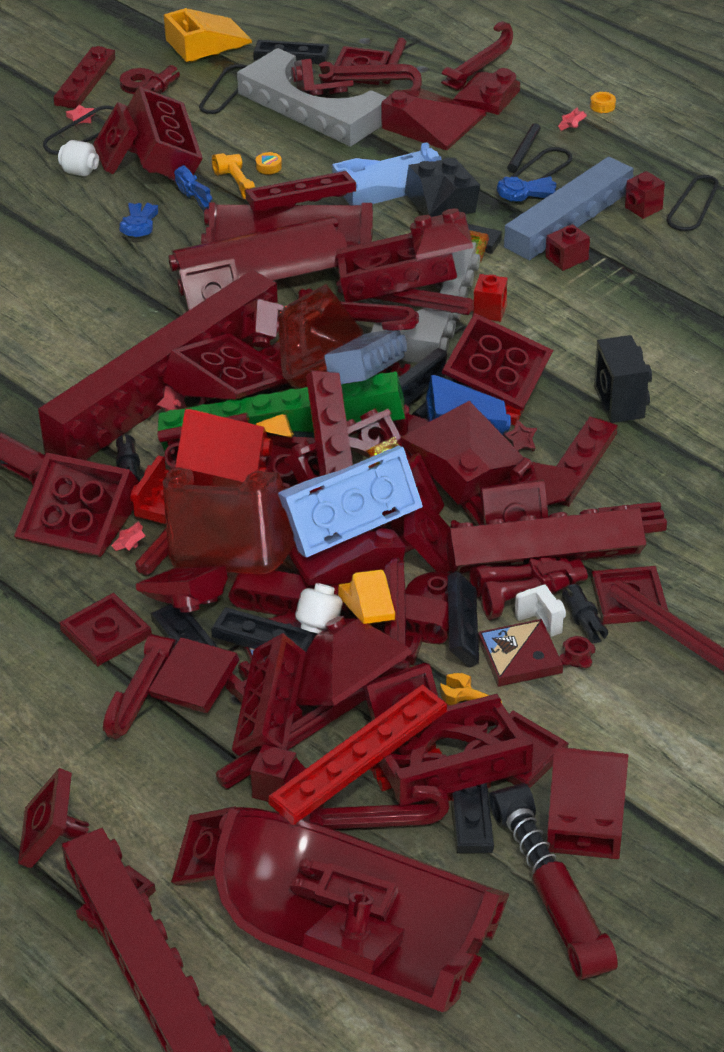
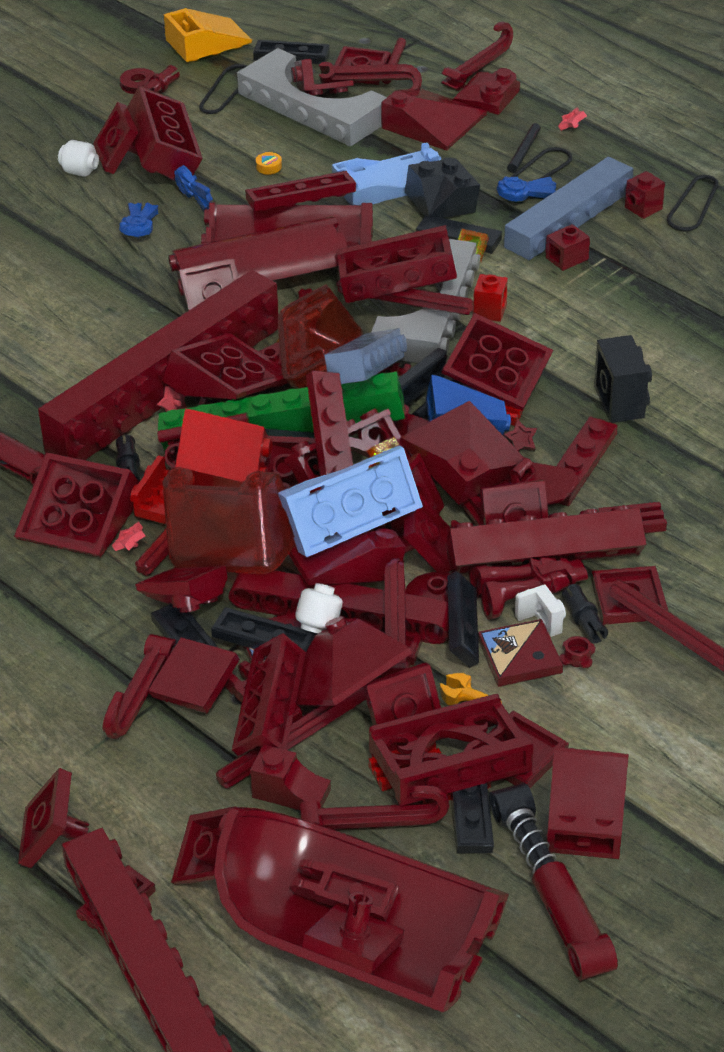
(71, 125): black piece -> none
(79, 112): coral piece -> none
(84, 77): dark red plate -> none
(105, 629): dark red tile -> none
(232, 164): light orange brick -> none
(260, 322): dark red brick -> none
(277, 425): light orange slope -> none
(357, 754): red tile -> none
(368, 597): light orange slope -> none
(390, 316): dark red piece -> none
(440, 234): dark red slope -> none
(603, 102): light orange tile -> none

